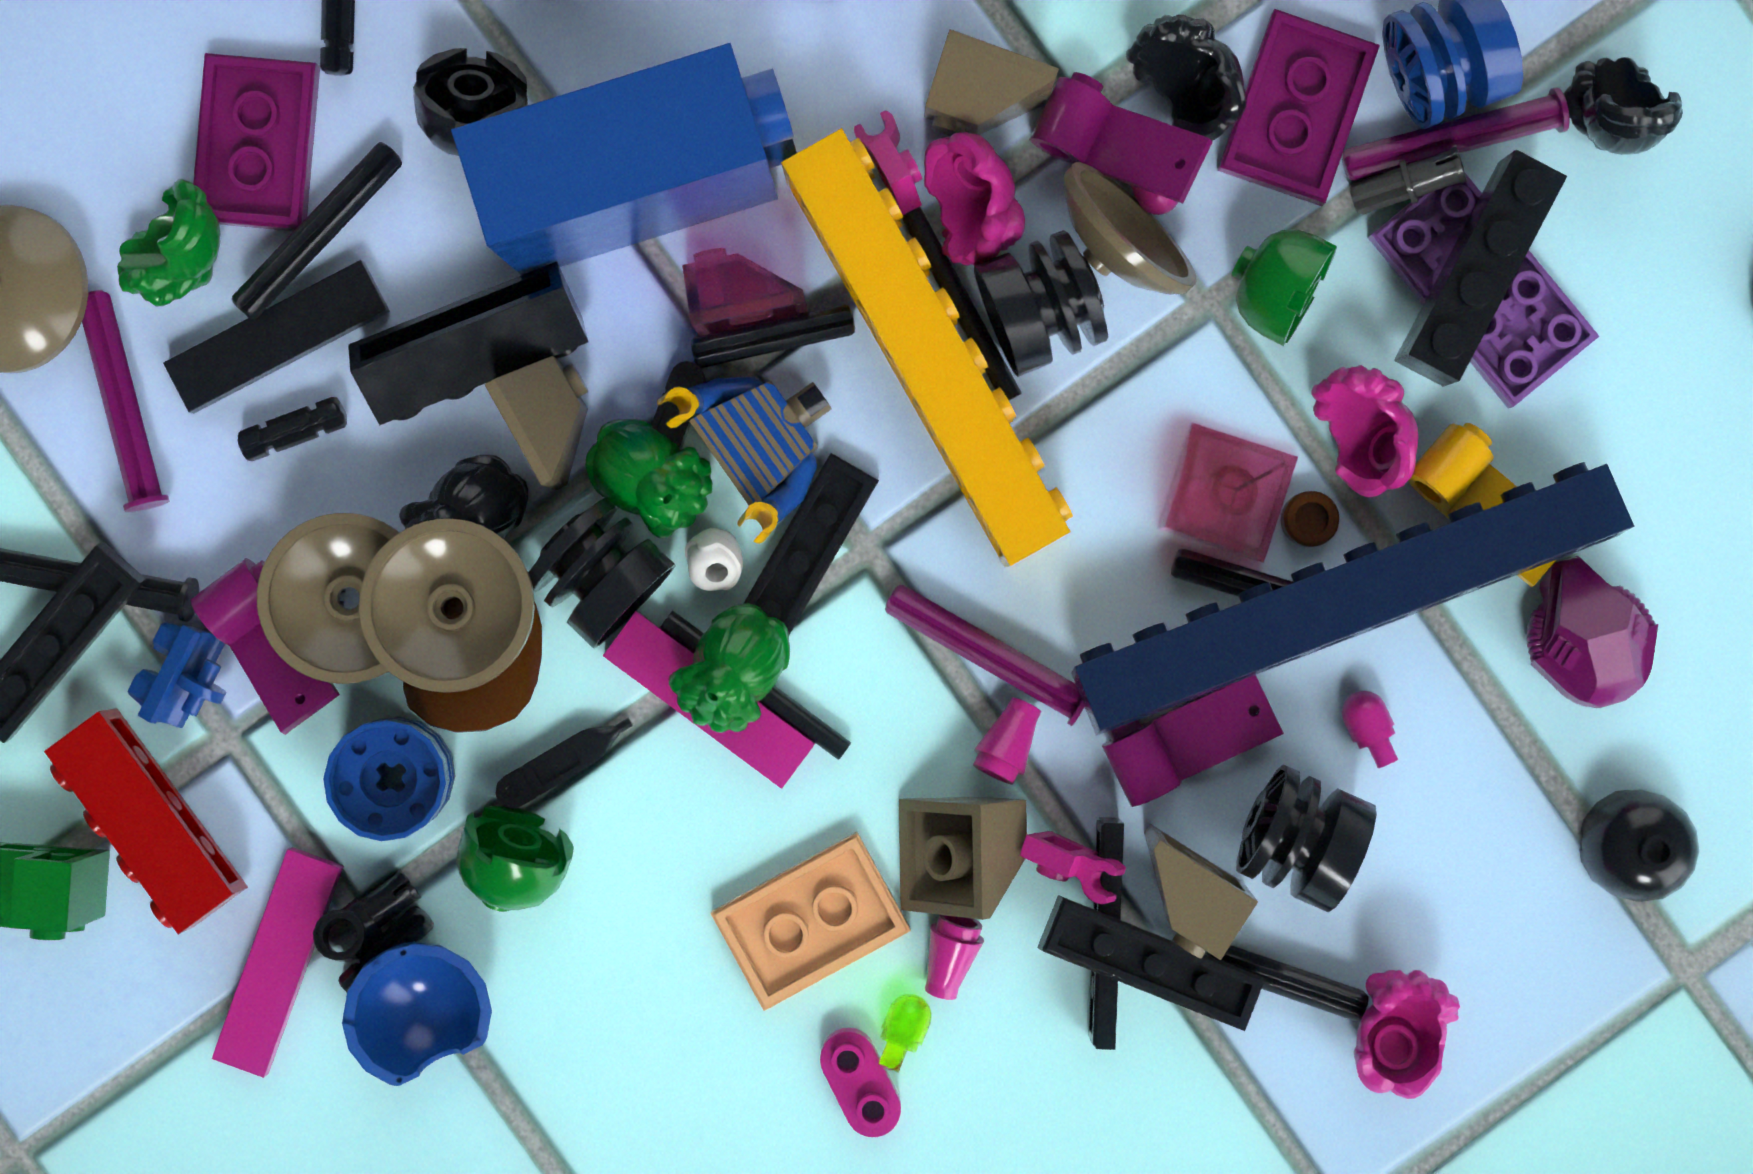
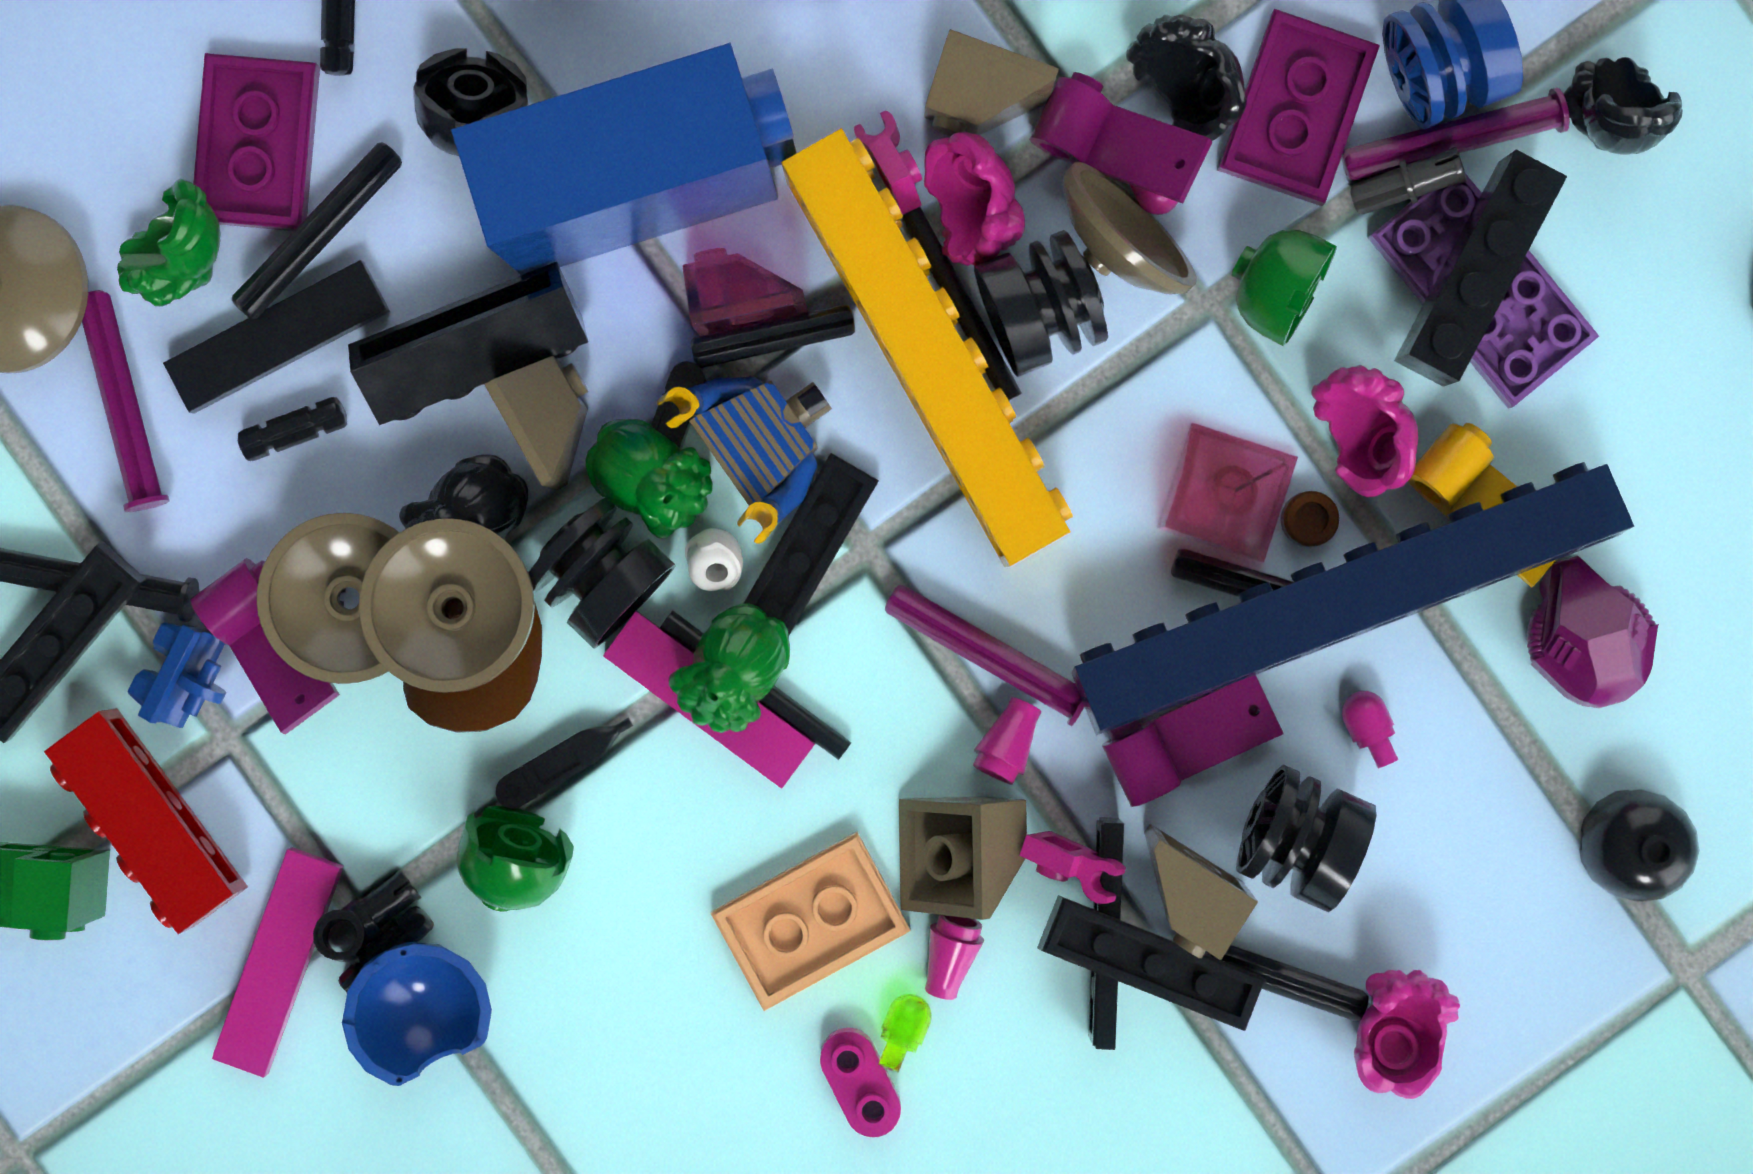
(357, 773): blue wheel -> none

